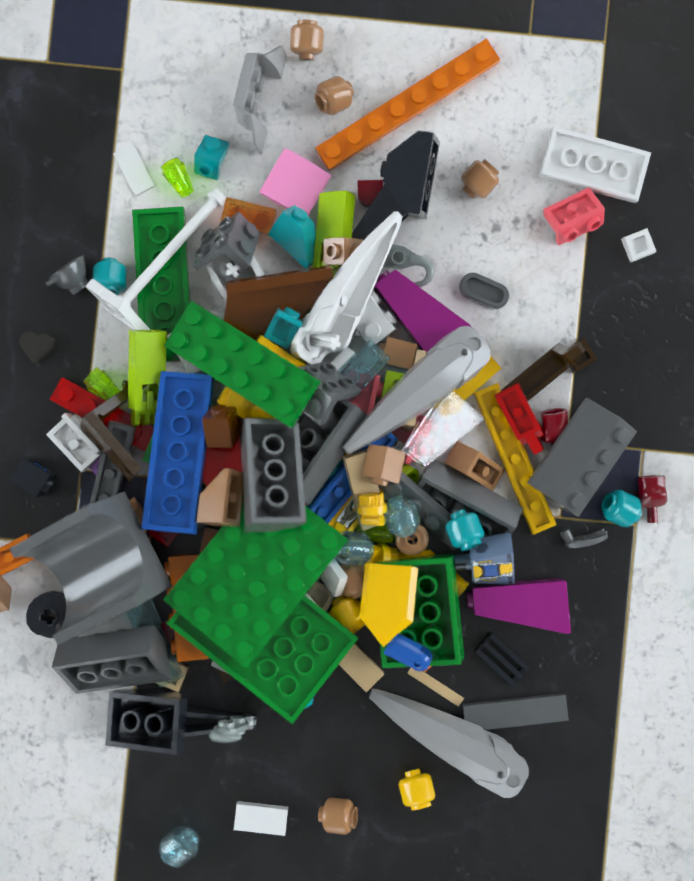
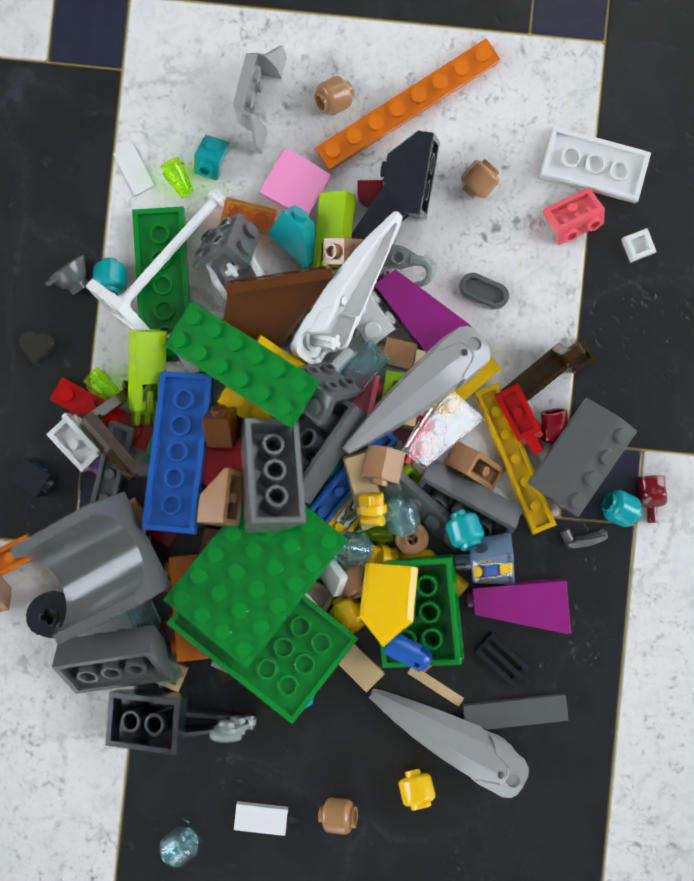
(283, 327): teal bracket -> none
(306, 39): medium nougat head -> none

